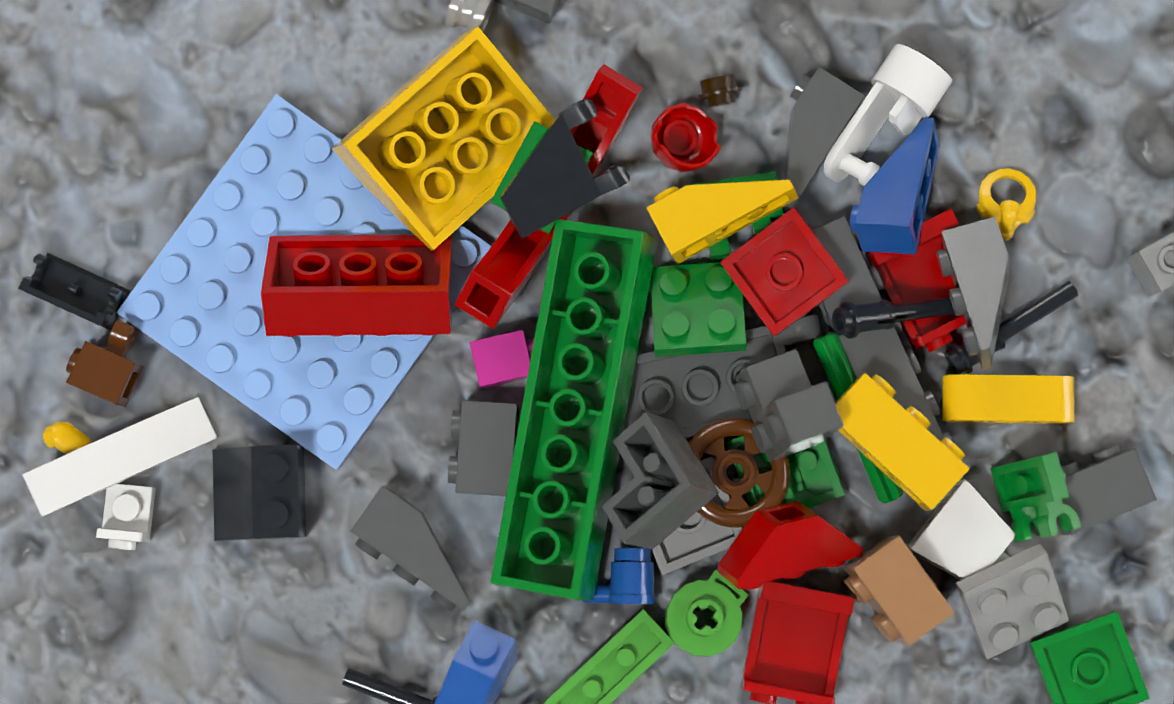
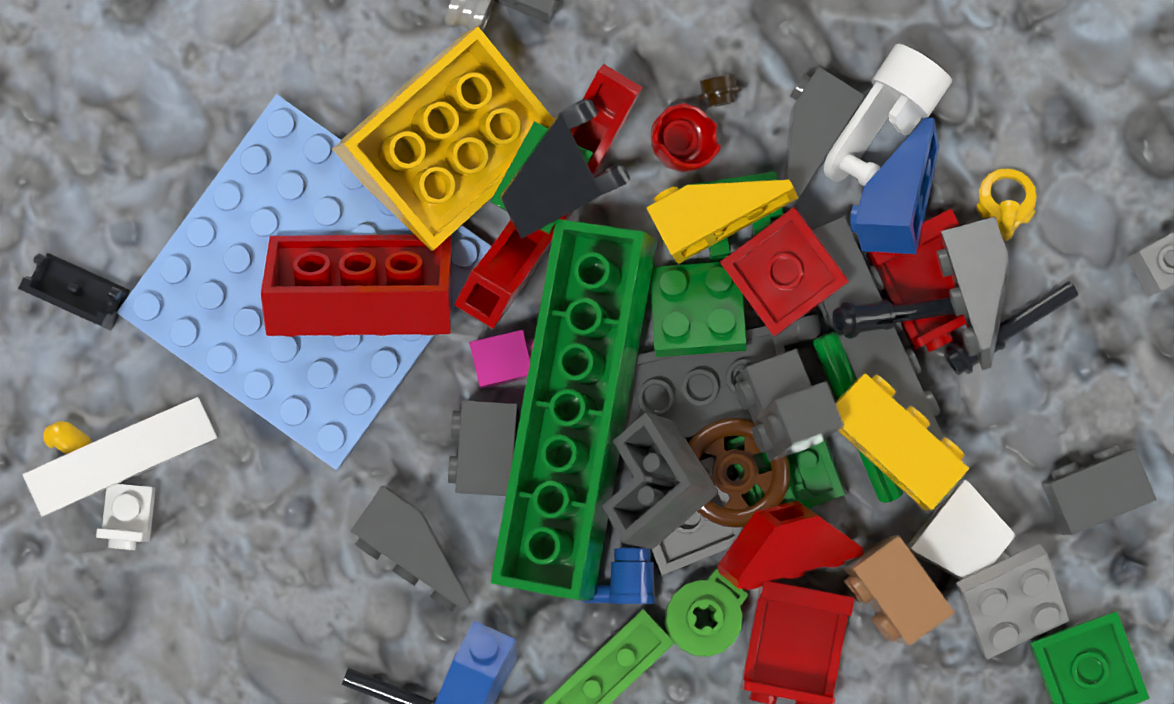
(106, 370): reddish brown brick -> none
(259, 492): black slope -> none
(1008, 399): yellow beam -> none
(1032, 483): green plate -> none

